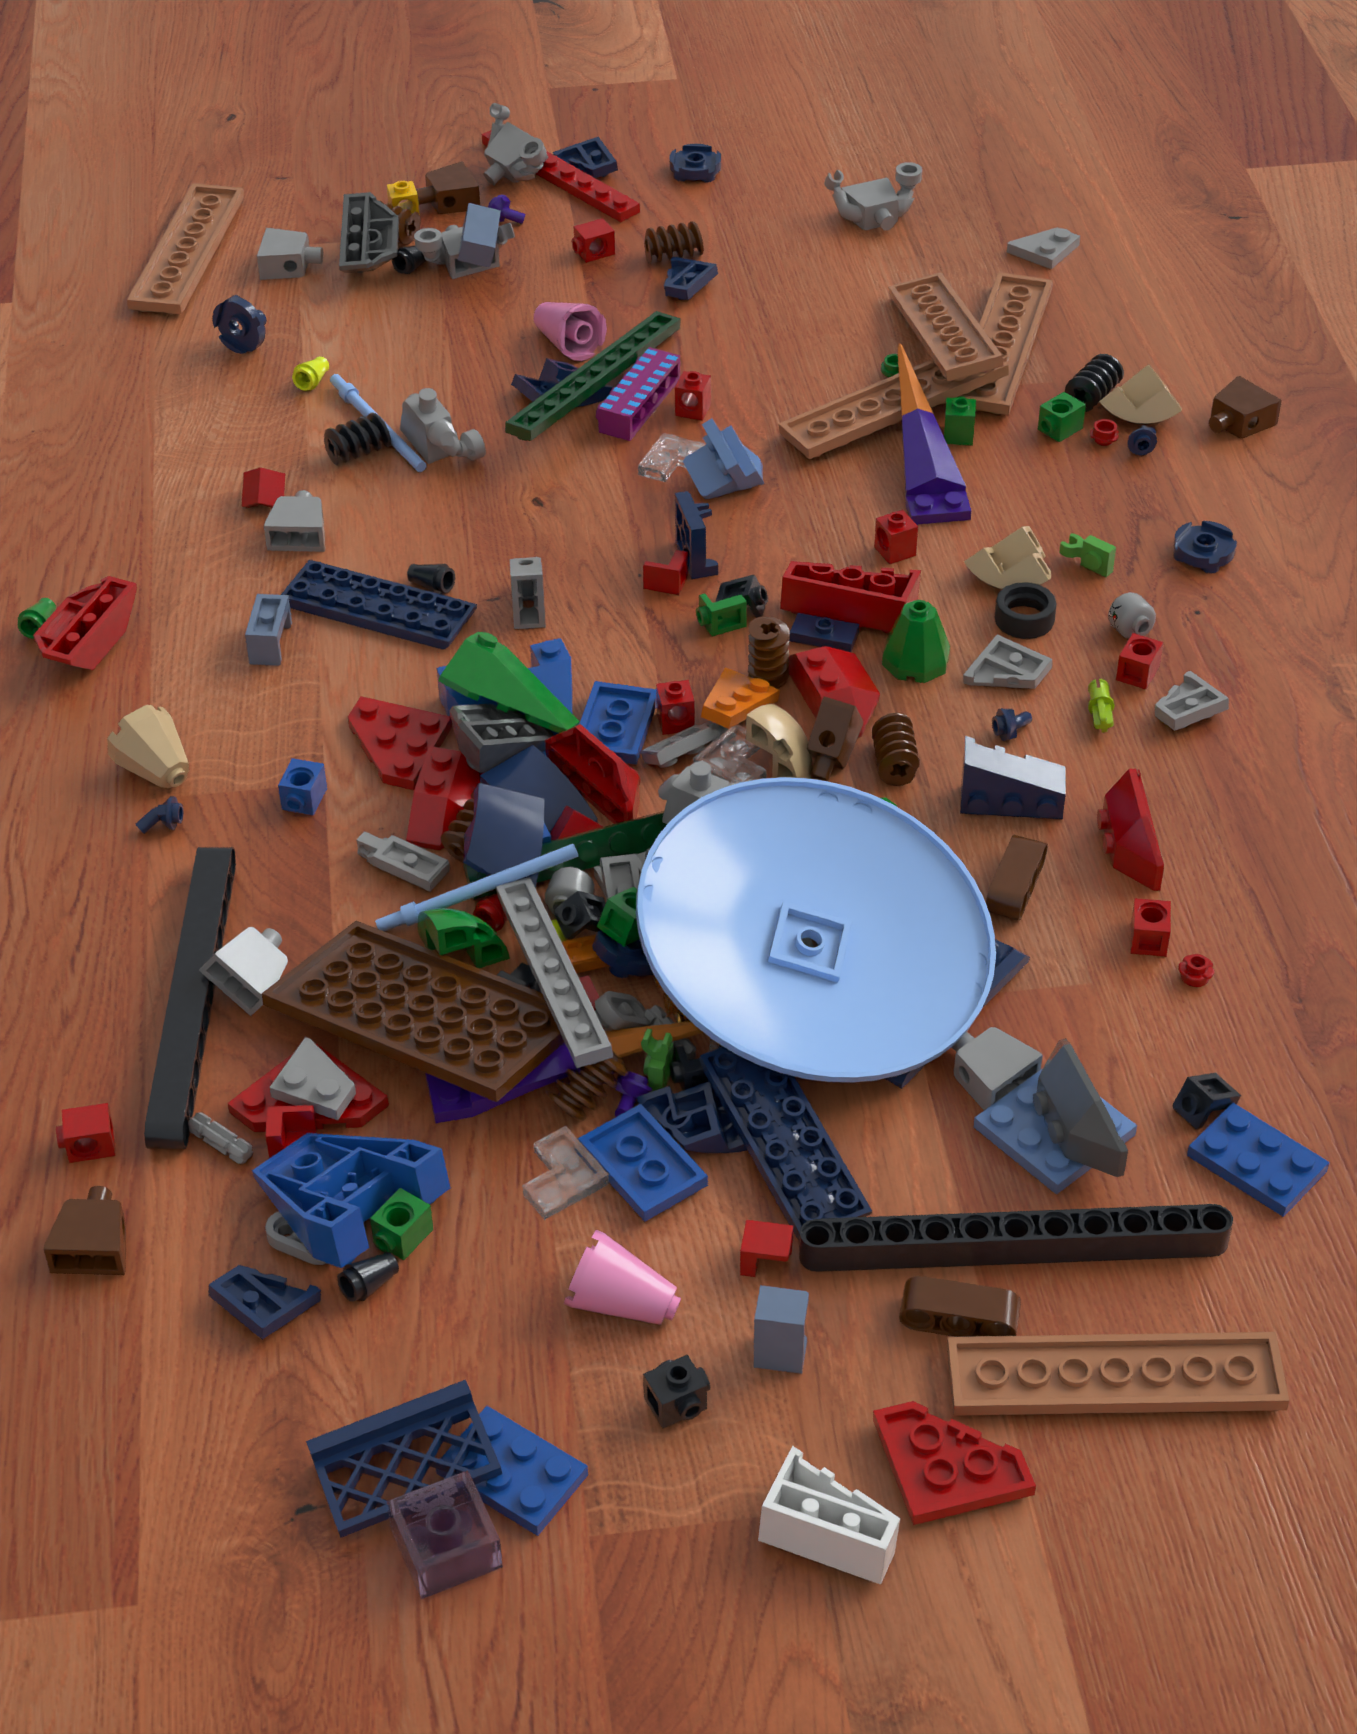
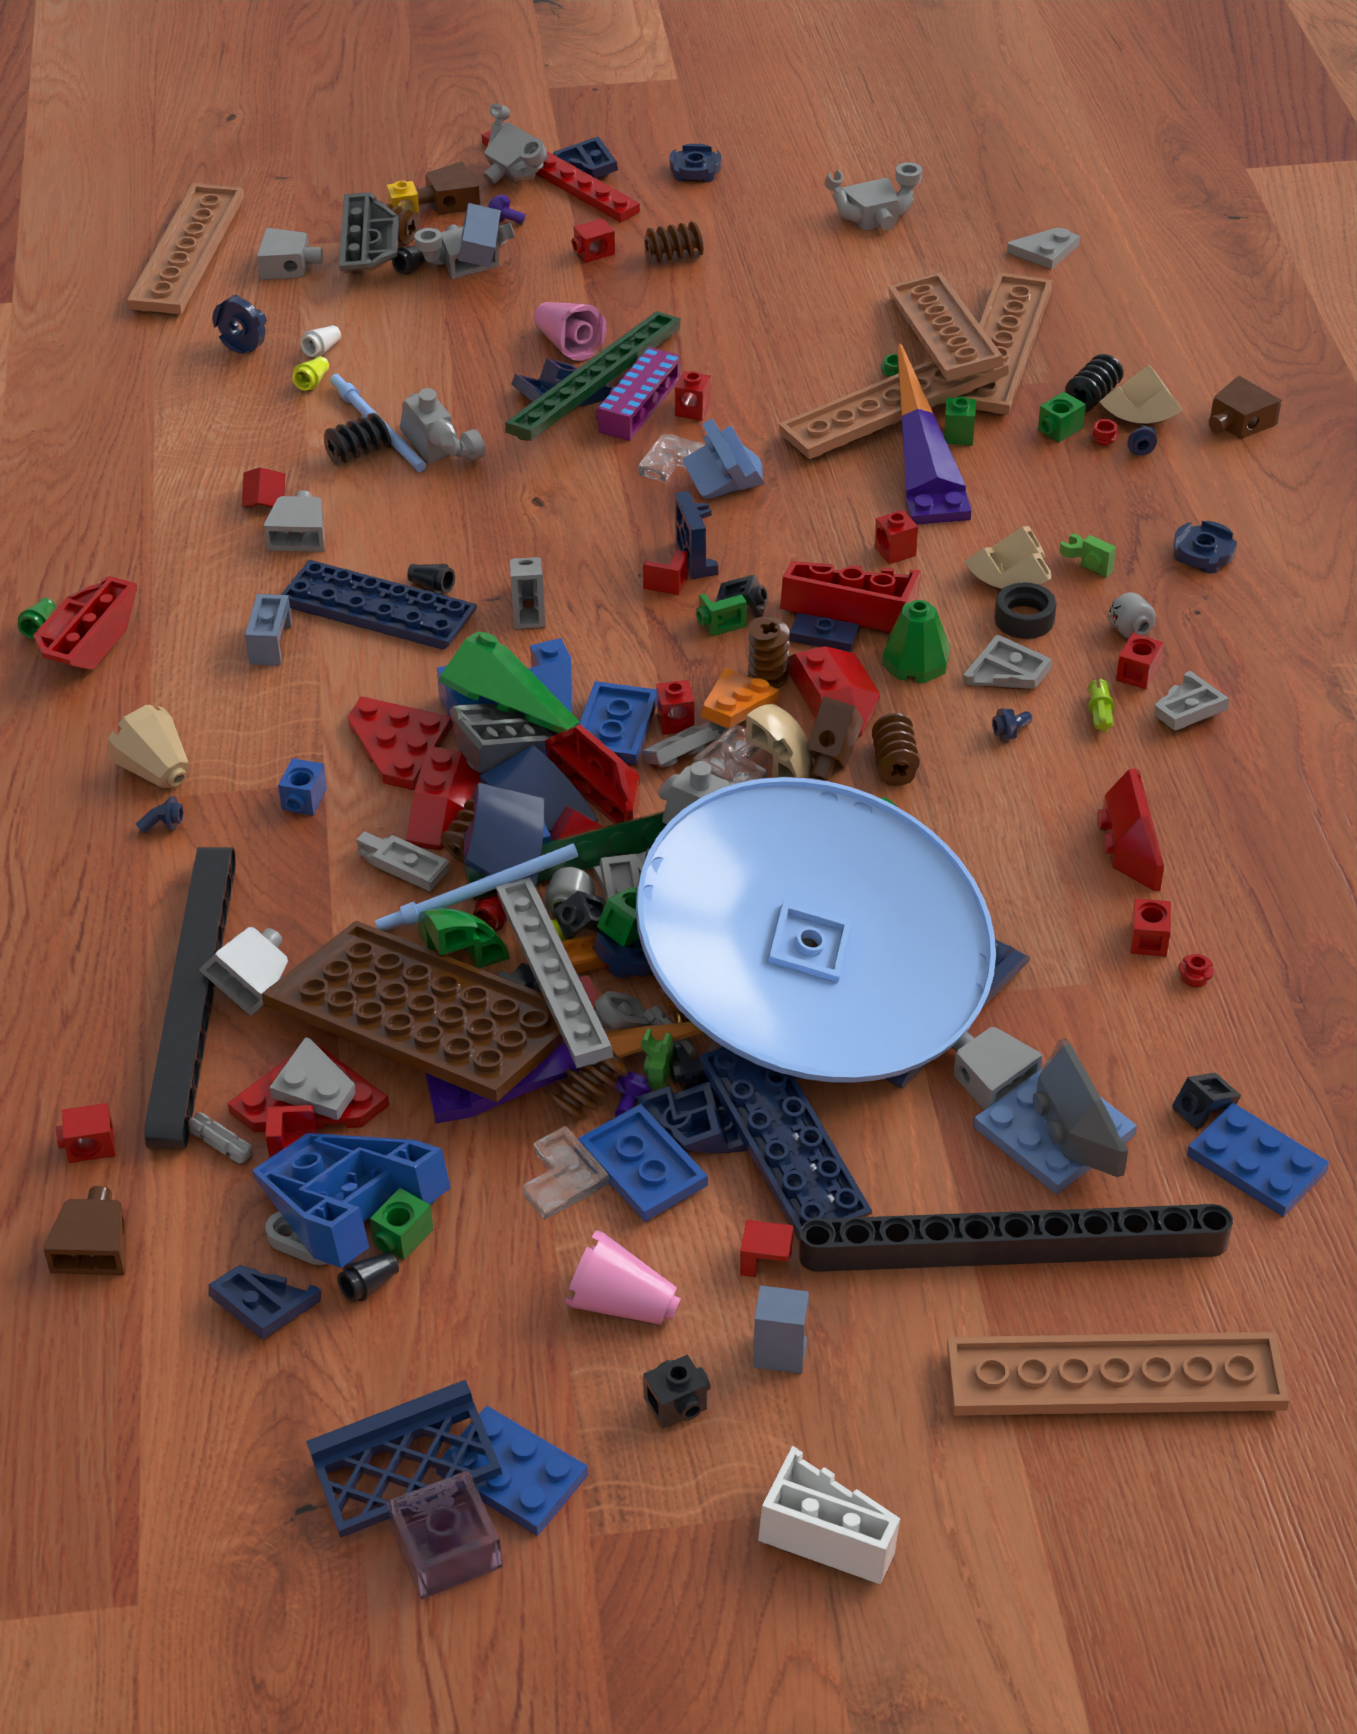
(320, 340): none -> white cone
(688, 277): dark blue wing -> none
(947, 1465): red plate -> none
(958, 1308): reddish brown beam -> none
(1010, 784): dark blue wedge -> none
(1016, 877): reddish brown beam -> none

